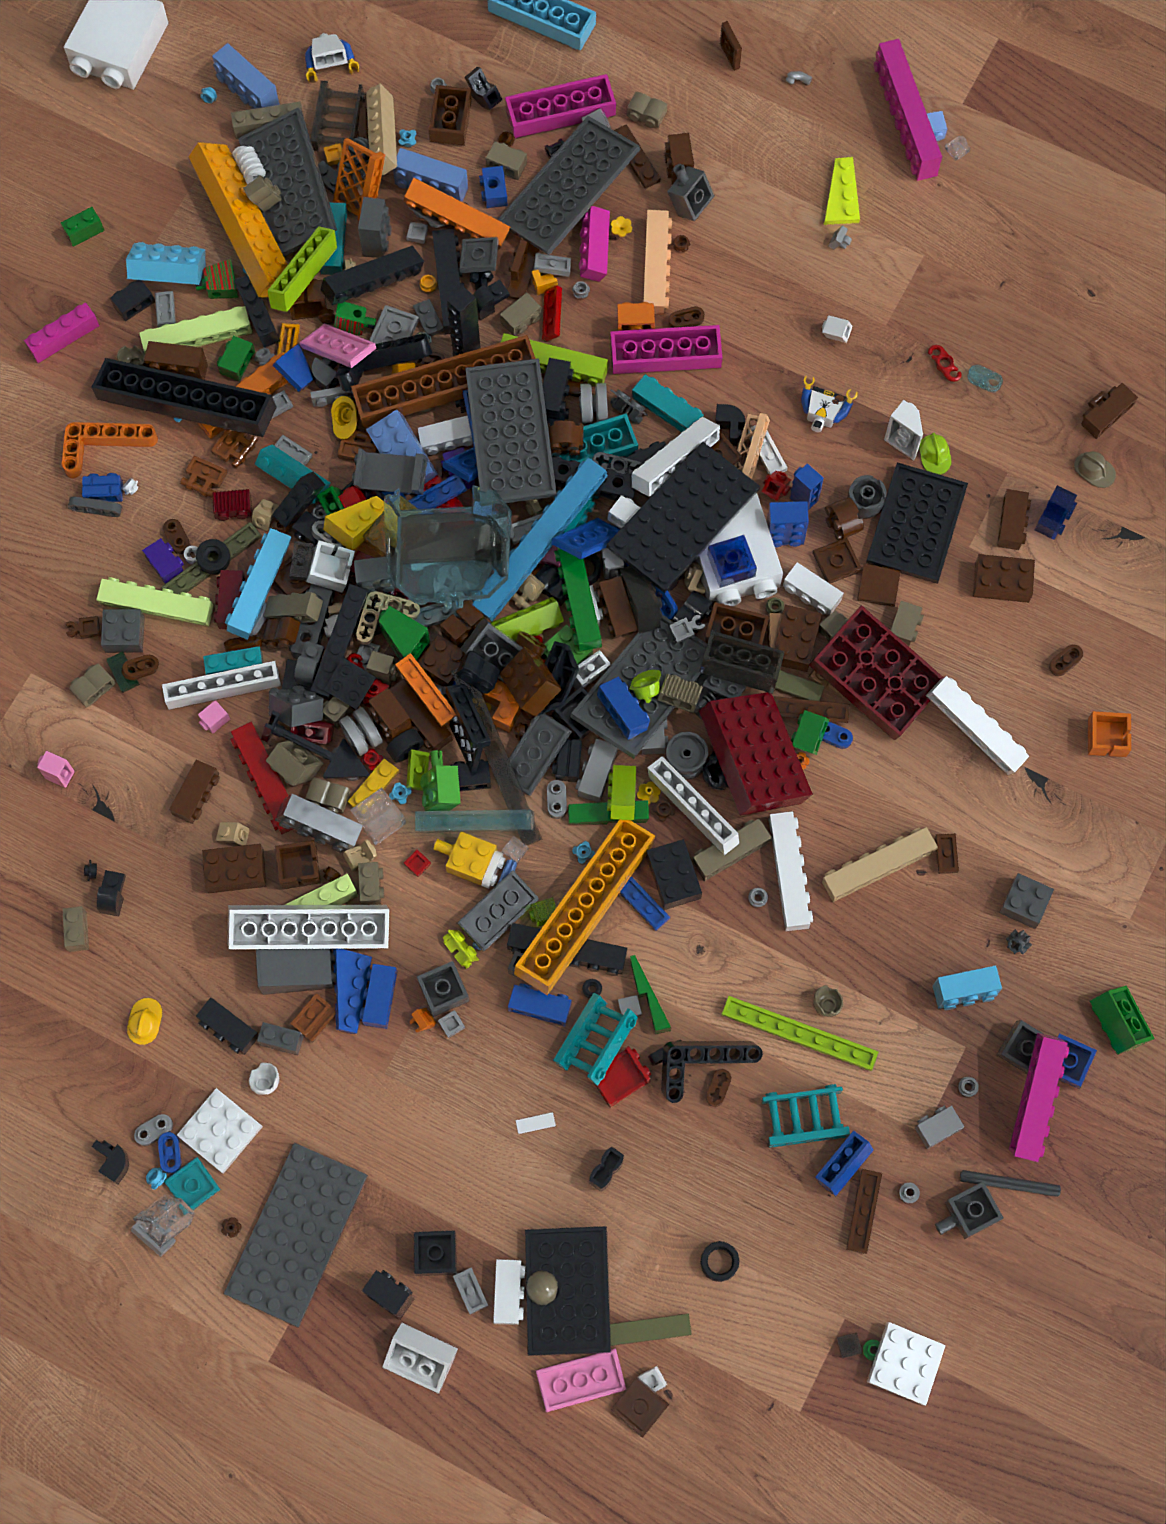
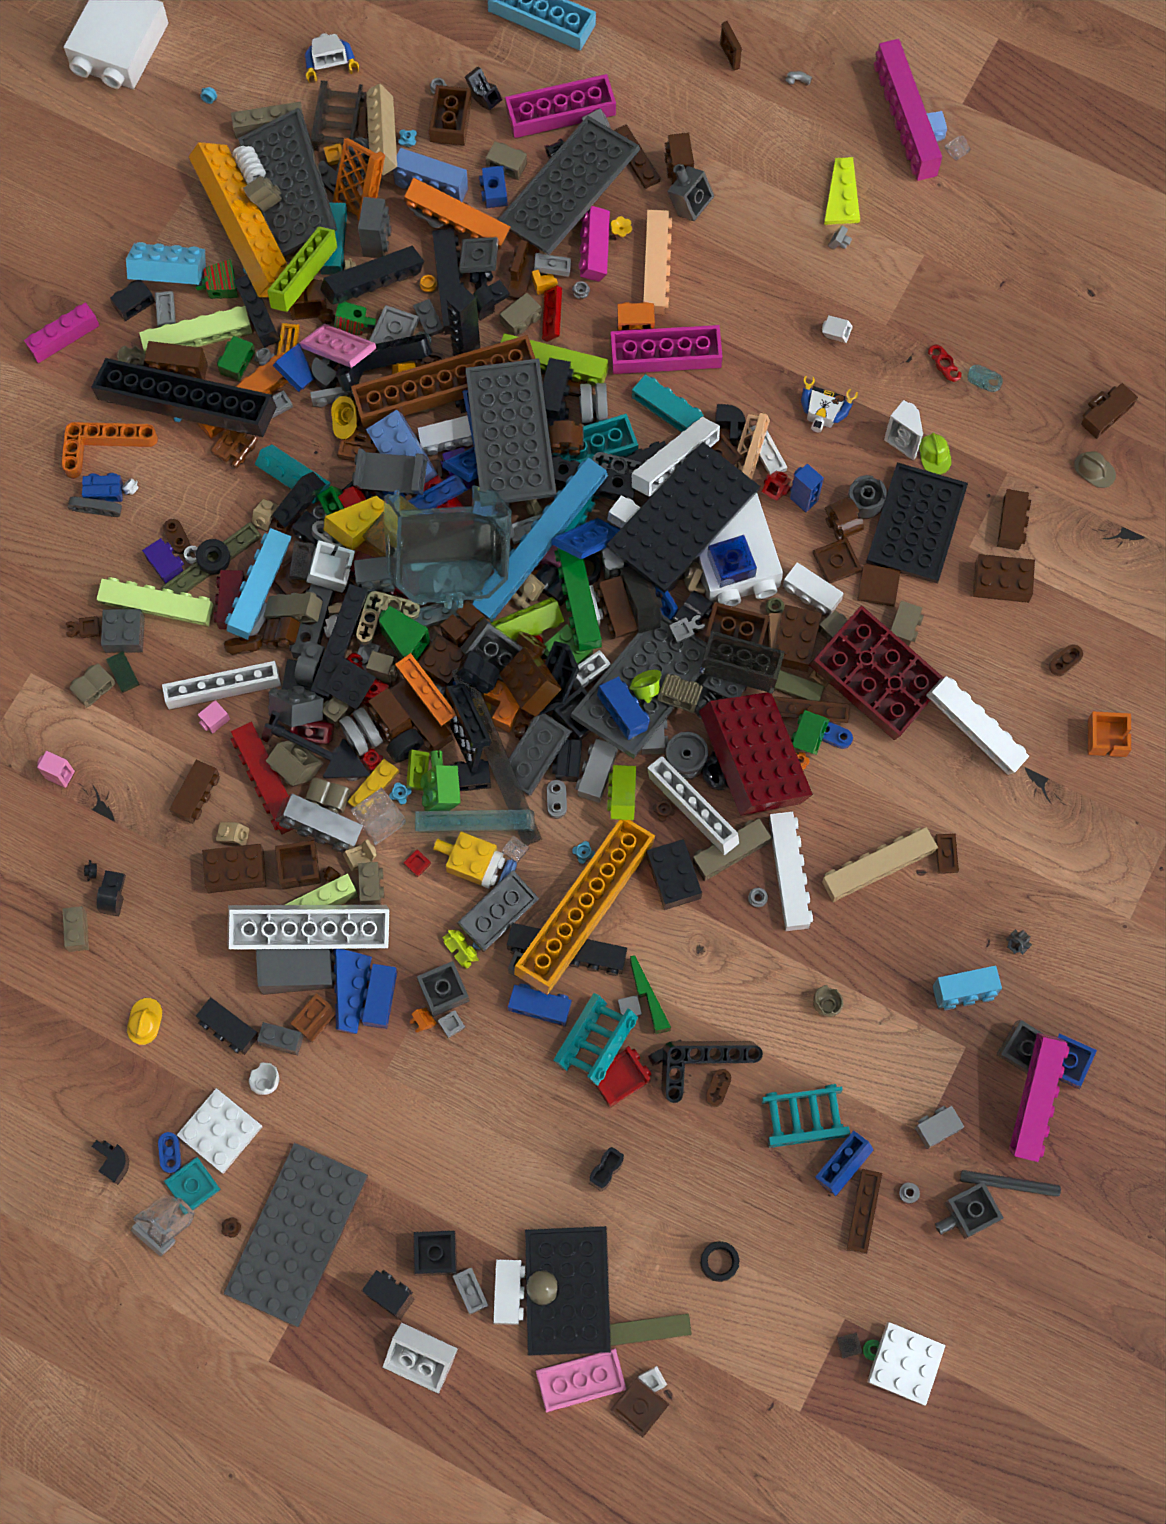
(82, 226): green brick -> none
(138, 666): reddish brown plate -> none
(153, 1129): light grey plate -> none
(155, 1177): medium azure plate -> none
(205, 471): dark orange plate -> none
(232, 504): dark red brick -> none
(232, 660): teal brick -> none
(244, 78): medium blue brick -> none
(293, 450): light grey plate -> none
(417, 232): light grey plate -> none
(506, 138): reddish brown plate -> none
(535, 1123): white sticker -> none
(542, 911): clear neon green brick -> none
(592, 982): black plate -> none
(598, 815): green slope -> none
(621, 404): dark grey hinge -> none
(644, 904): blue tile -> none
(646, 110): dark tan brick -> none
(652, 796): yellow plant -> none
(681, 239): reddish brown plate -> none
(686, 316): reddish brown plate -> none
(788, 522): blue brick -> none
(800, 1033): lime plate -> none
(974, 1086): light grey plate -> none
(1026, 901): dark grey brick -> none
(1057, 510): clear blue brick -> none
(1121, 1019): green slope -> none

